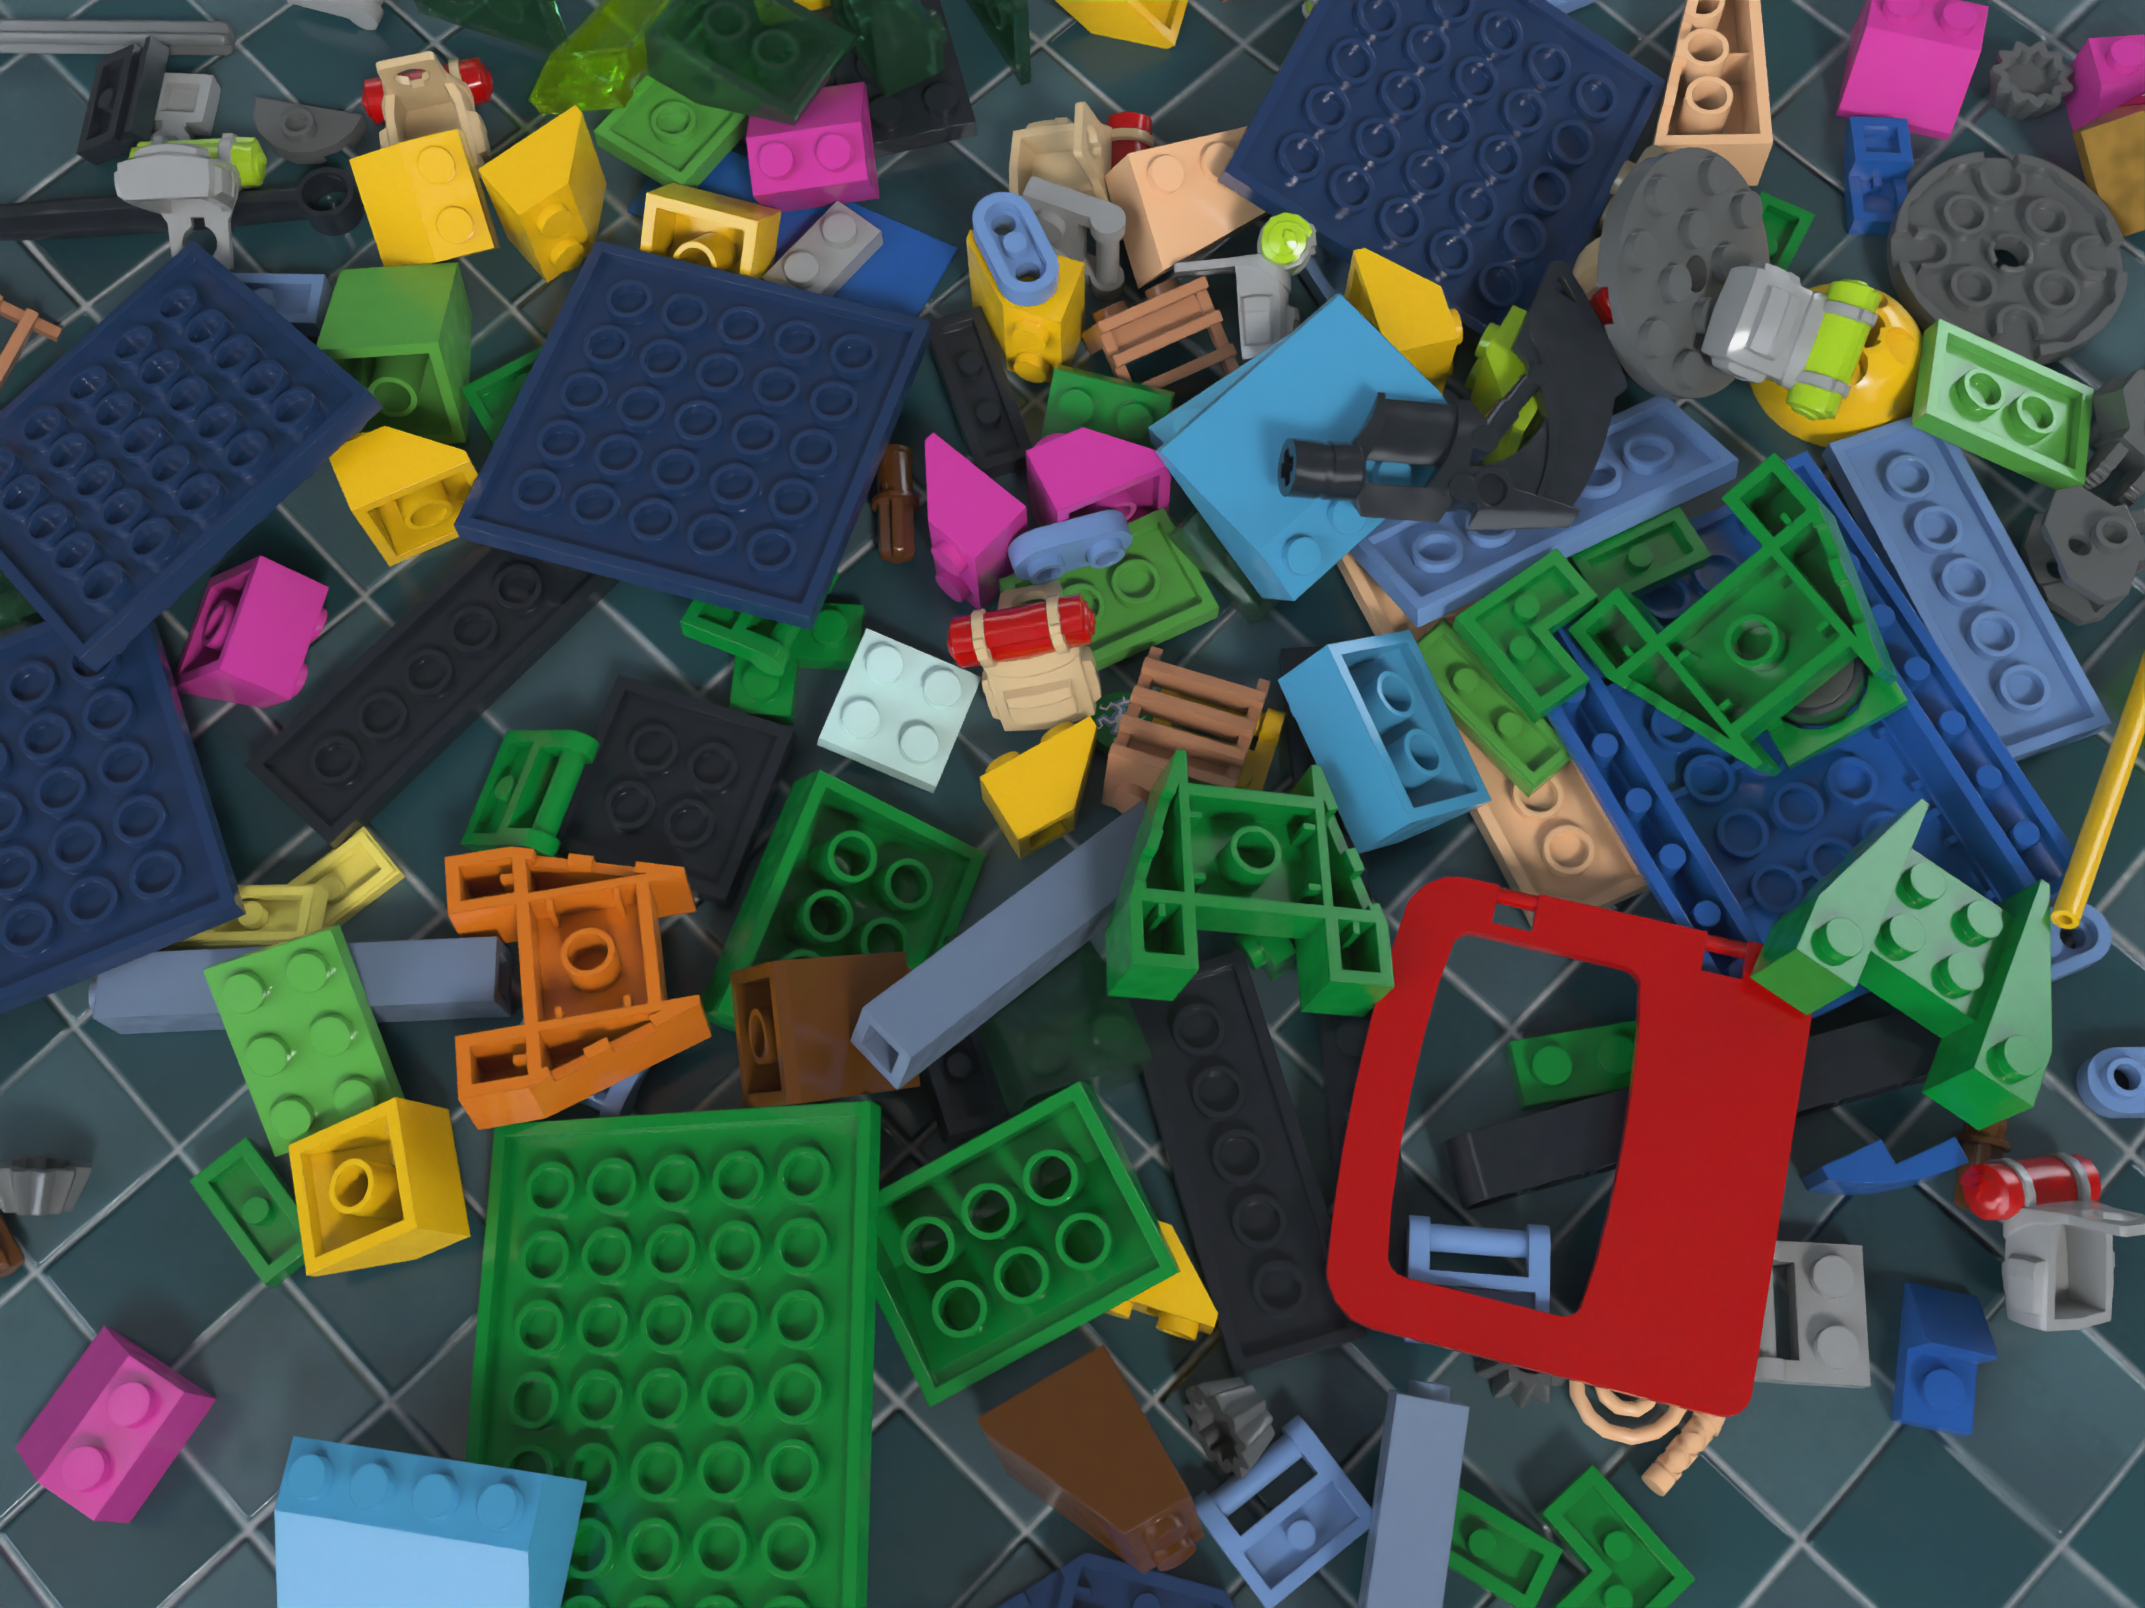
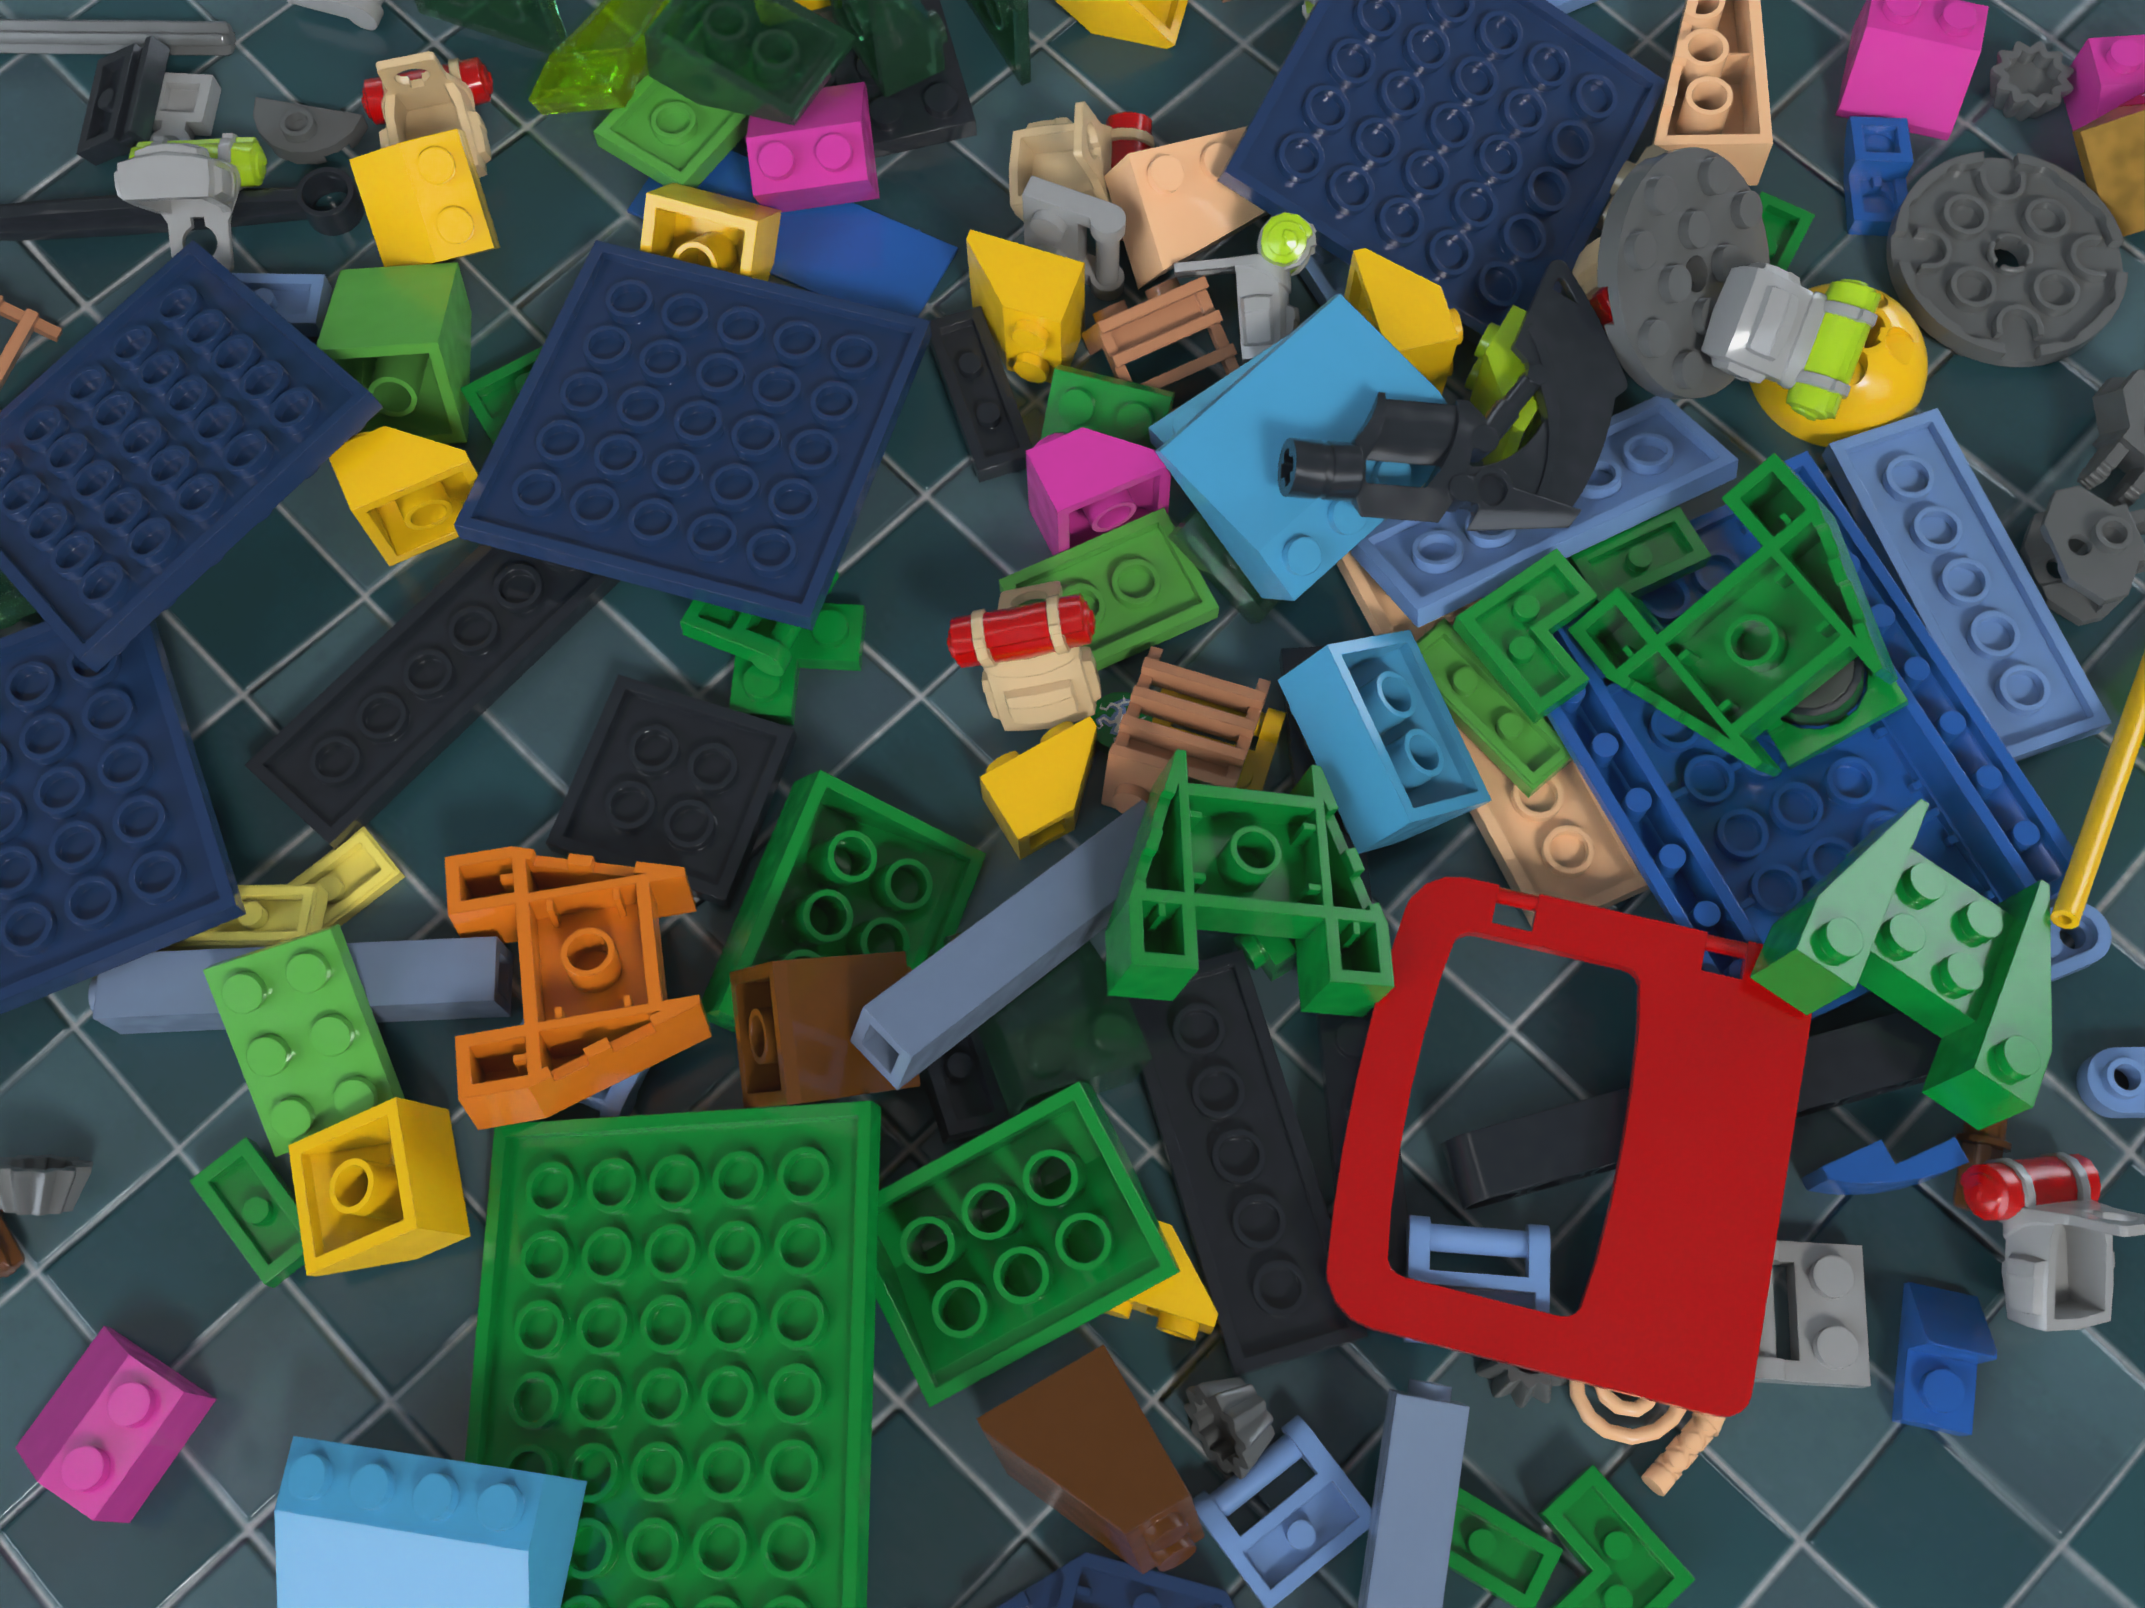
(252, 635): dark pink slope -> none
(518, 784): green plate -> none
(549, 194): yellow slope -> none
(827, 252): light grey plate -> none
(896, 505): reddish brown axle -> none
(899, 711): light aqua plate -> none
(969, 525): dark pink slope -> none
(1017, 253): medium blue plate -> none
(1069, 545): medium blue plate -> none
(1571, 1065): green plate -> none
(2002, 406): bright green plate -> none

